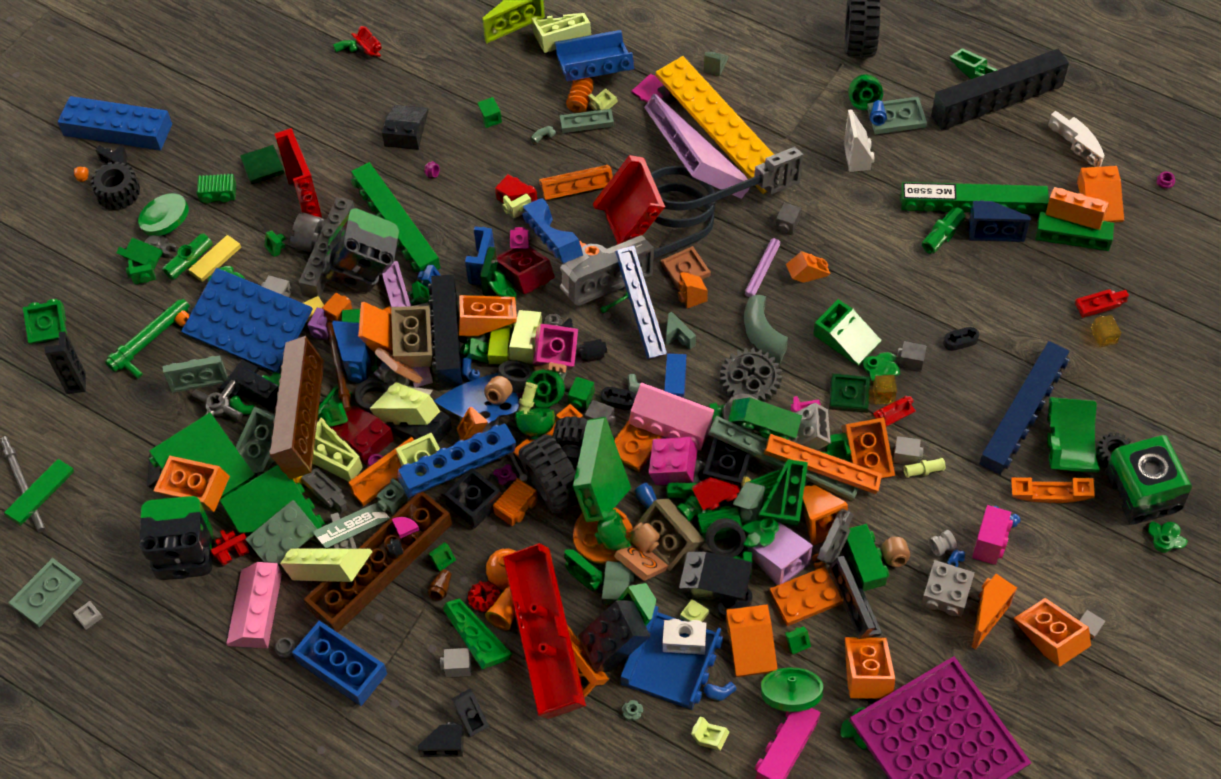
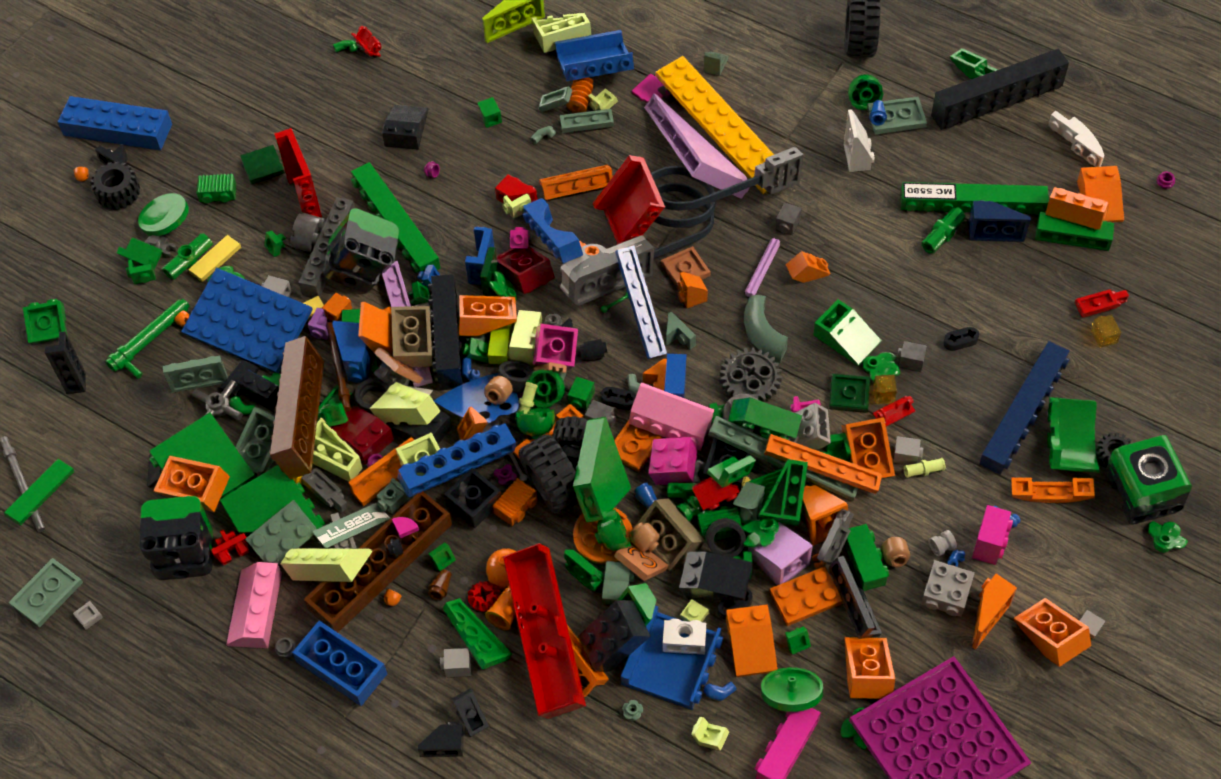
(391, 597): none -> orange hinge
(555, 99): none -> sand green tile
(656, 375): none -> orange slope
(731, 470): none -> green panel

